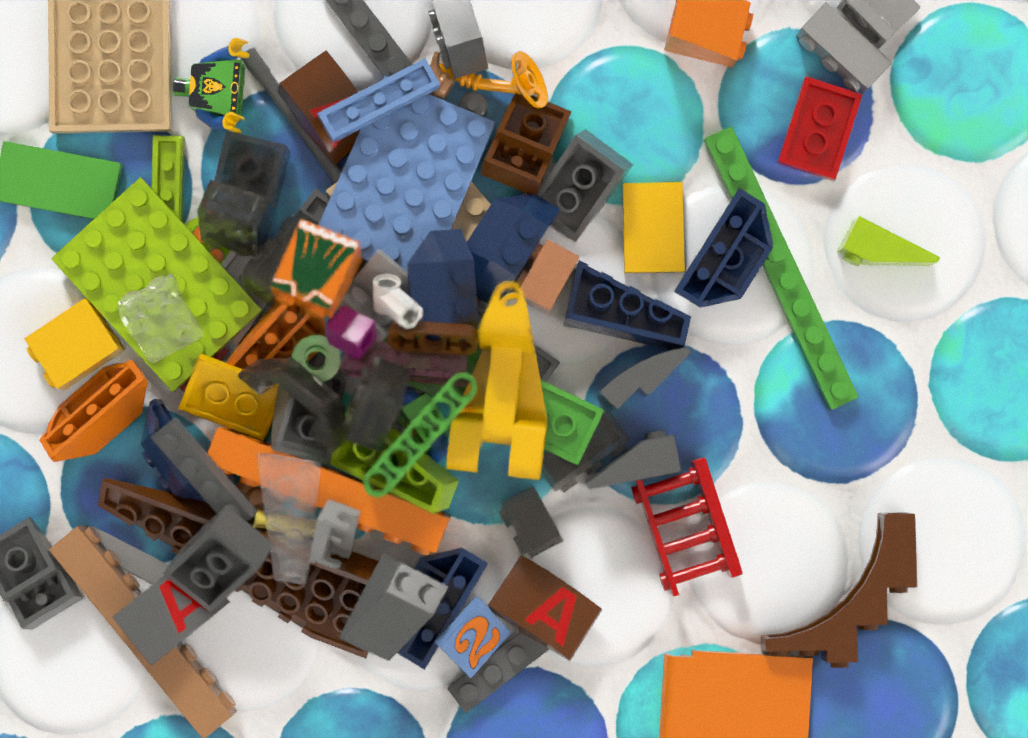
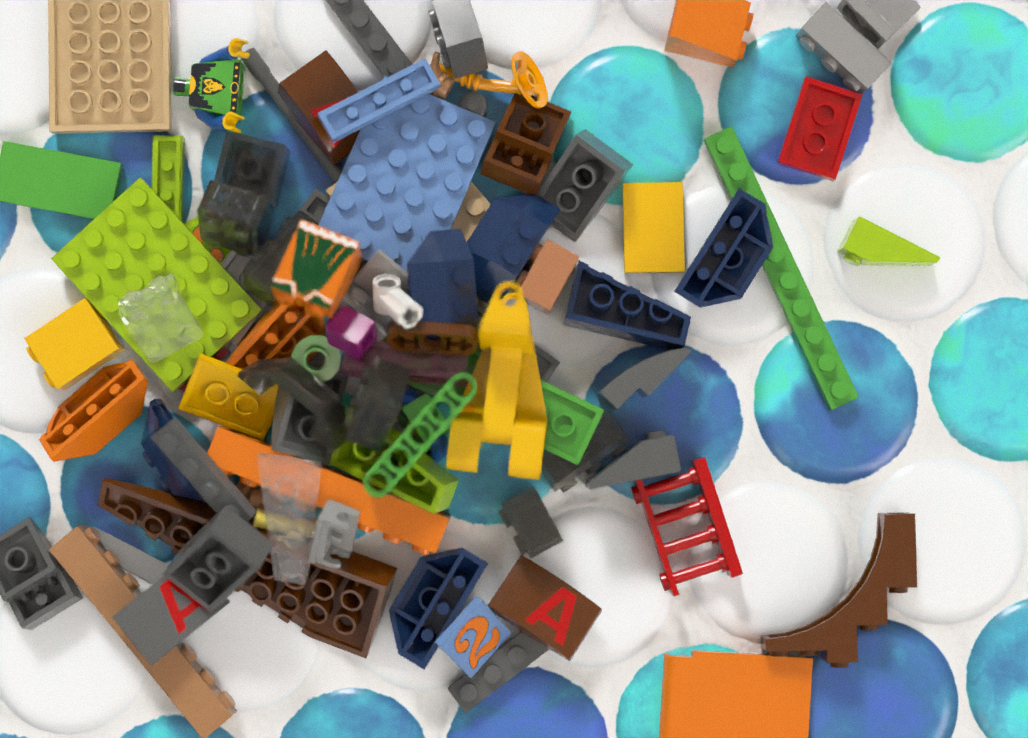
(392, 608): dark grey slope -> none

